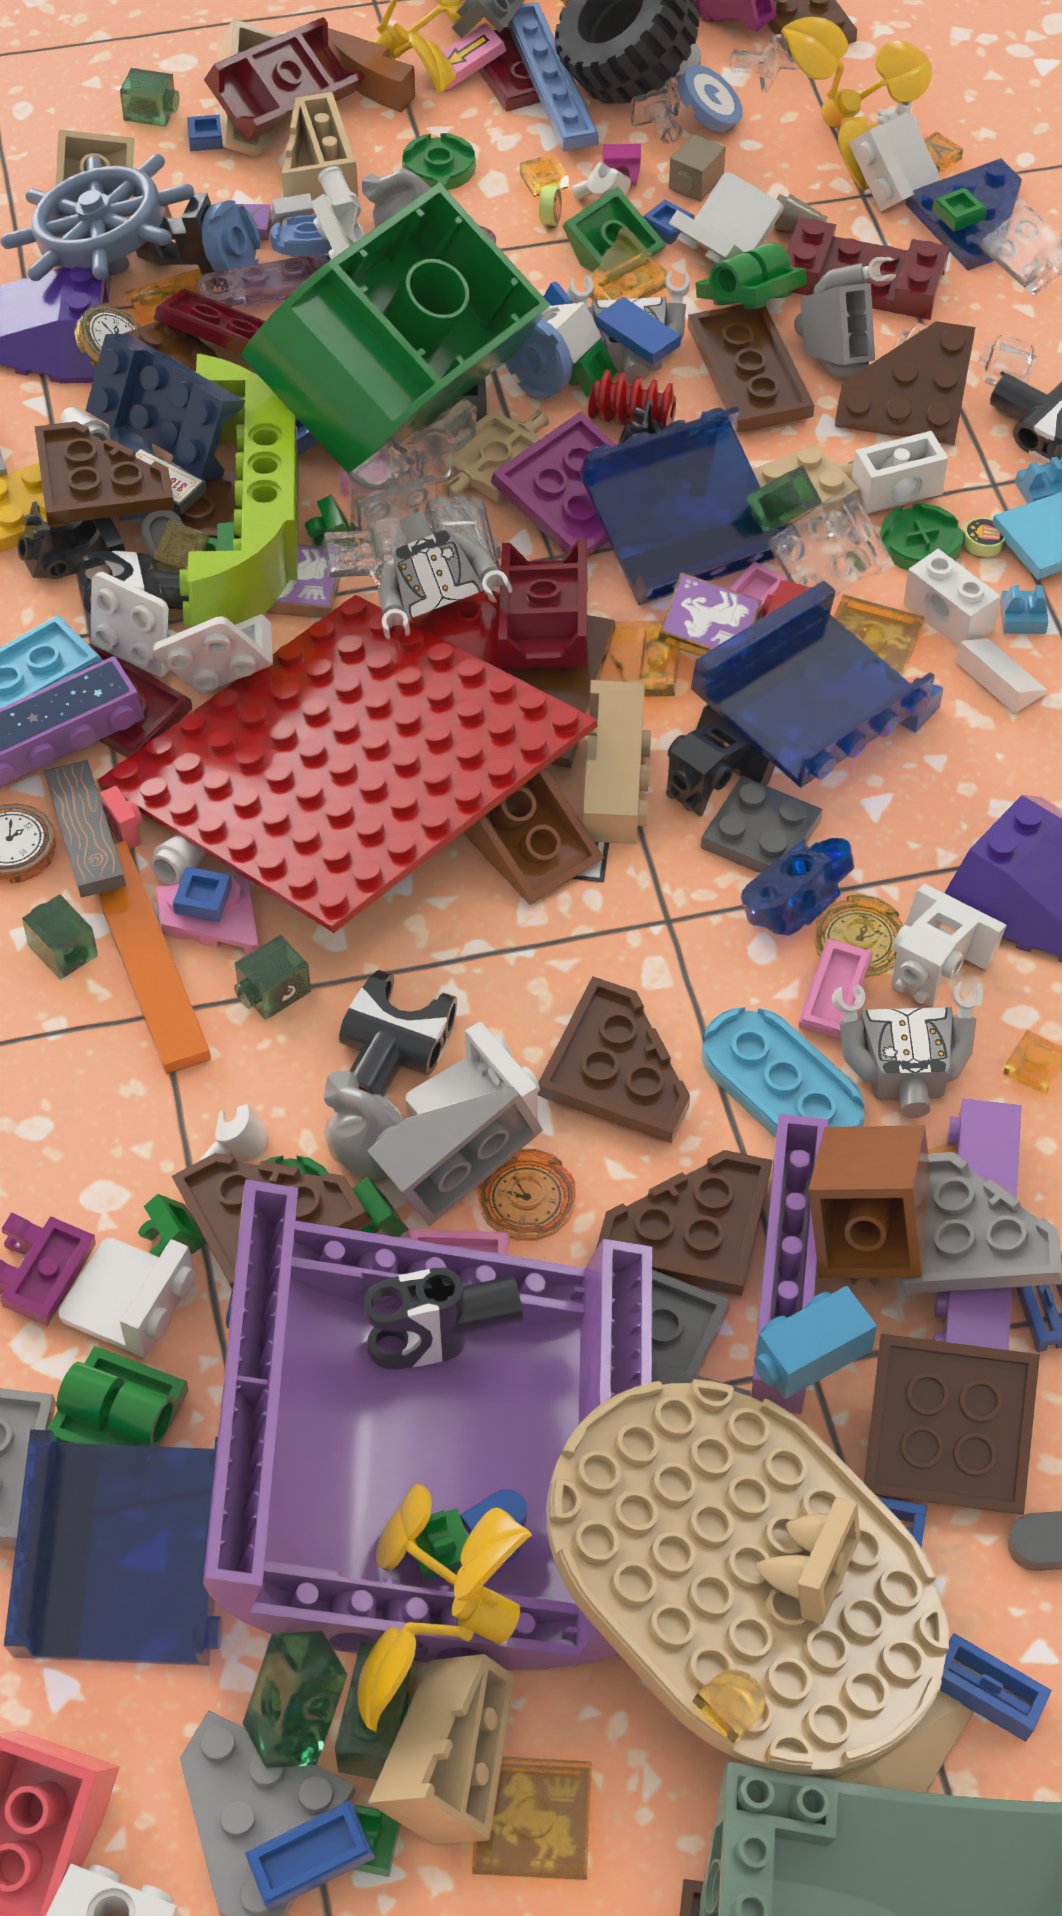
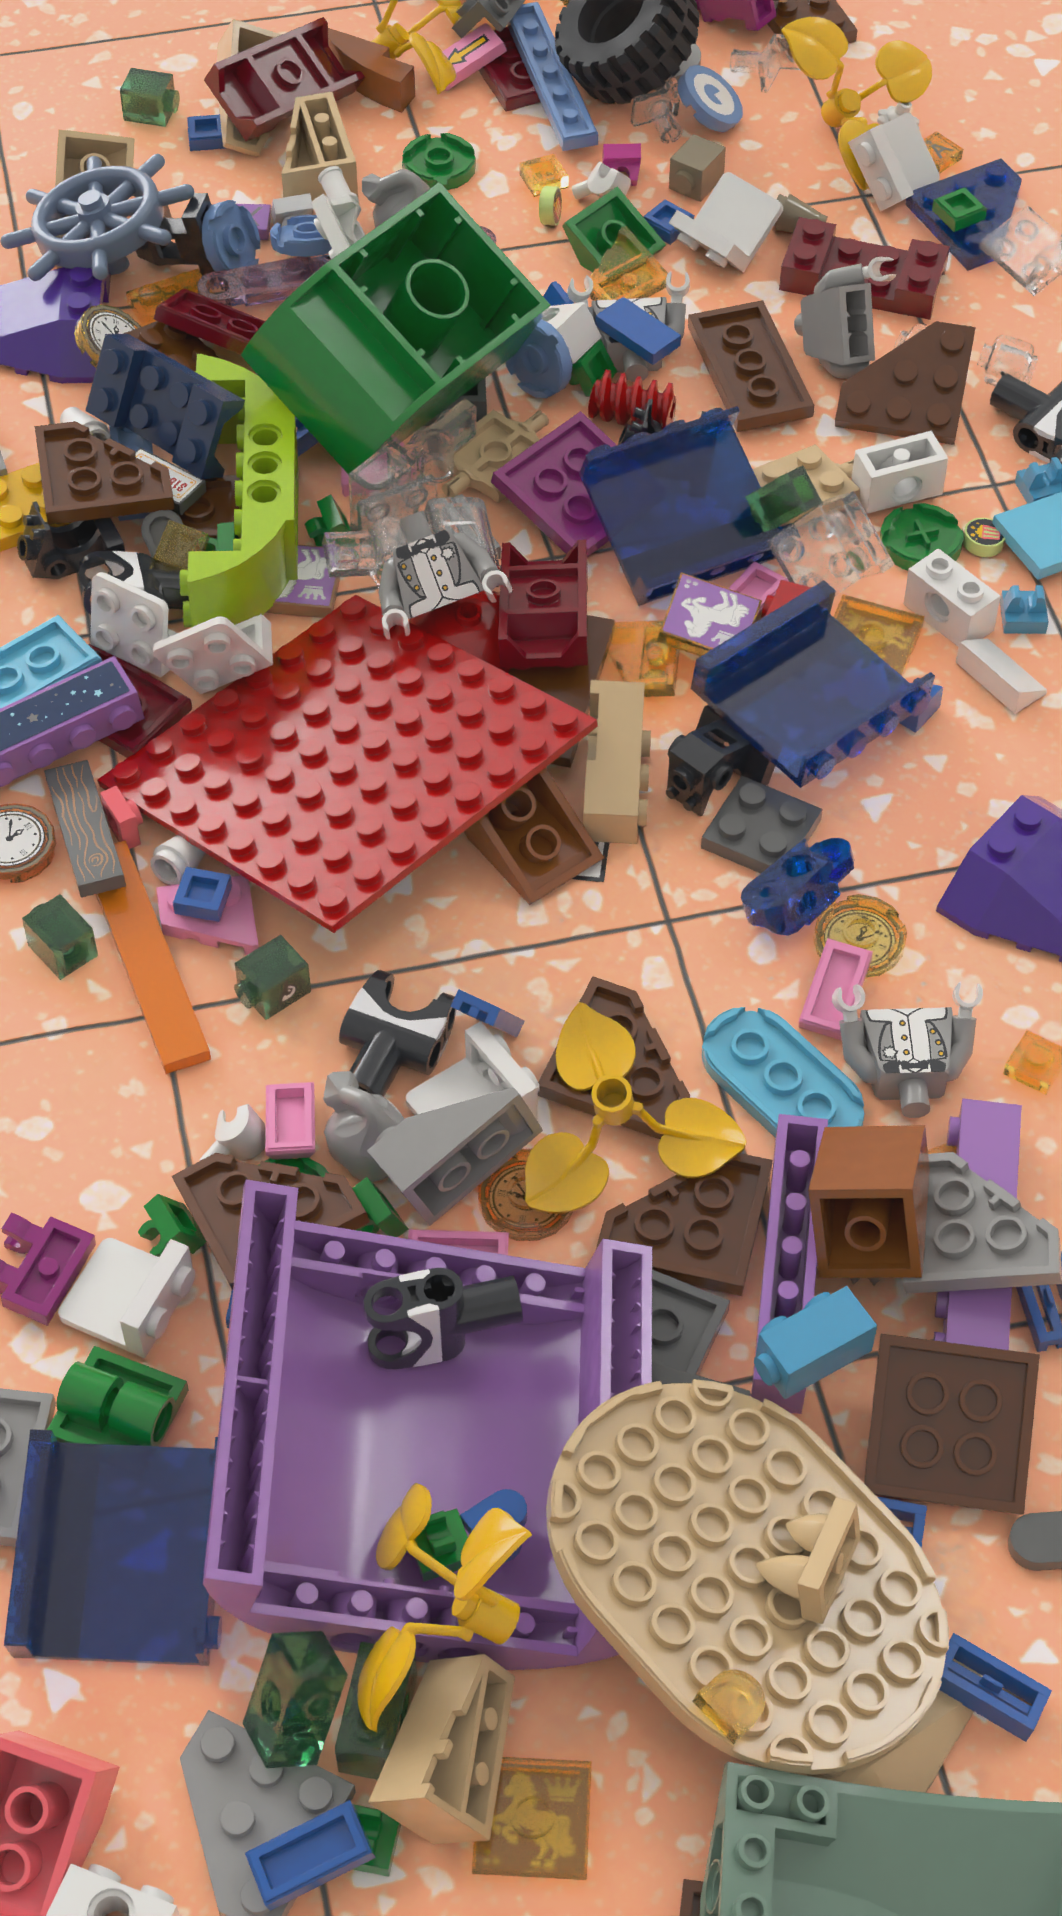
(290, 1120): none -> bright pink tile
(487, 1013): none -> blue tile
(598, 1056): none -> yellow plant
(752, 278): green plate -> none
(932, 953): white tile -> none

